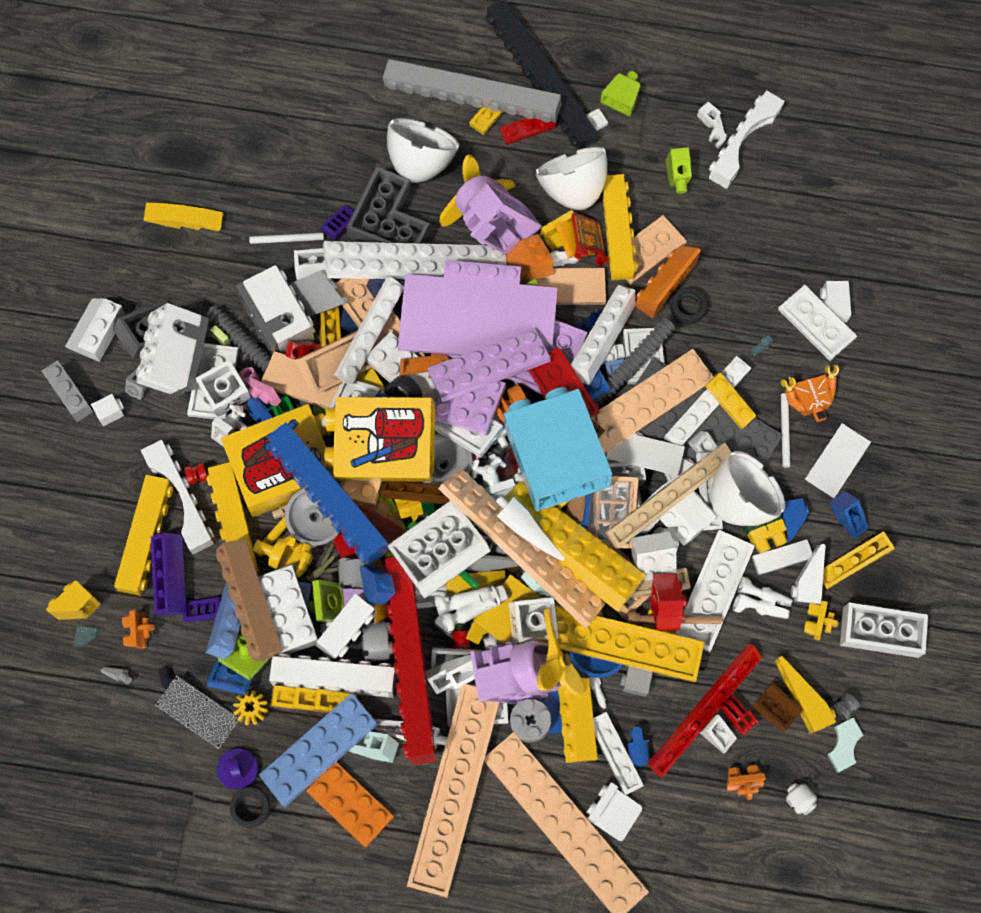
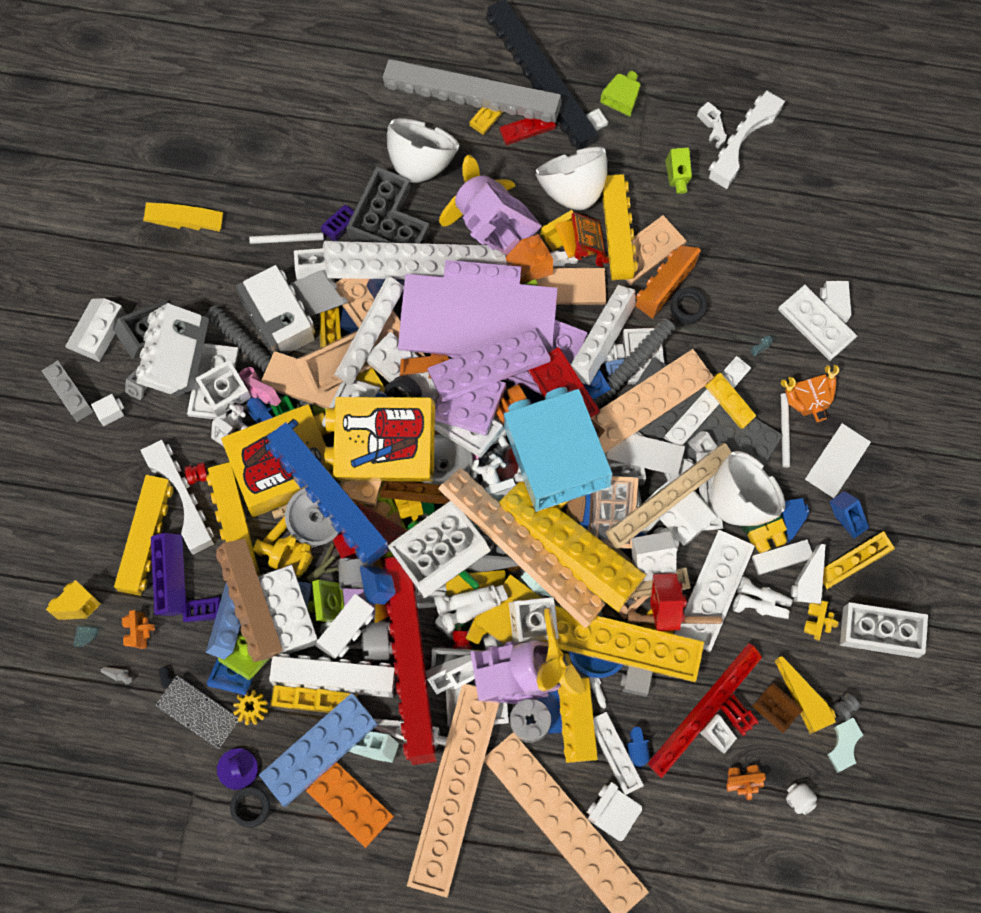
(220, 336): yellowish green tile -> none
(297, 349): red leg -> none
(522, 523): white piece -> none
(589, 322): clear blue piece -> none

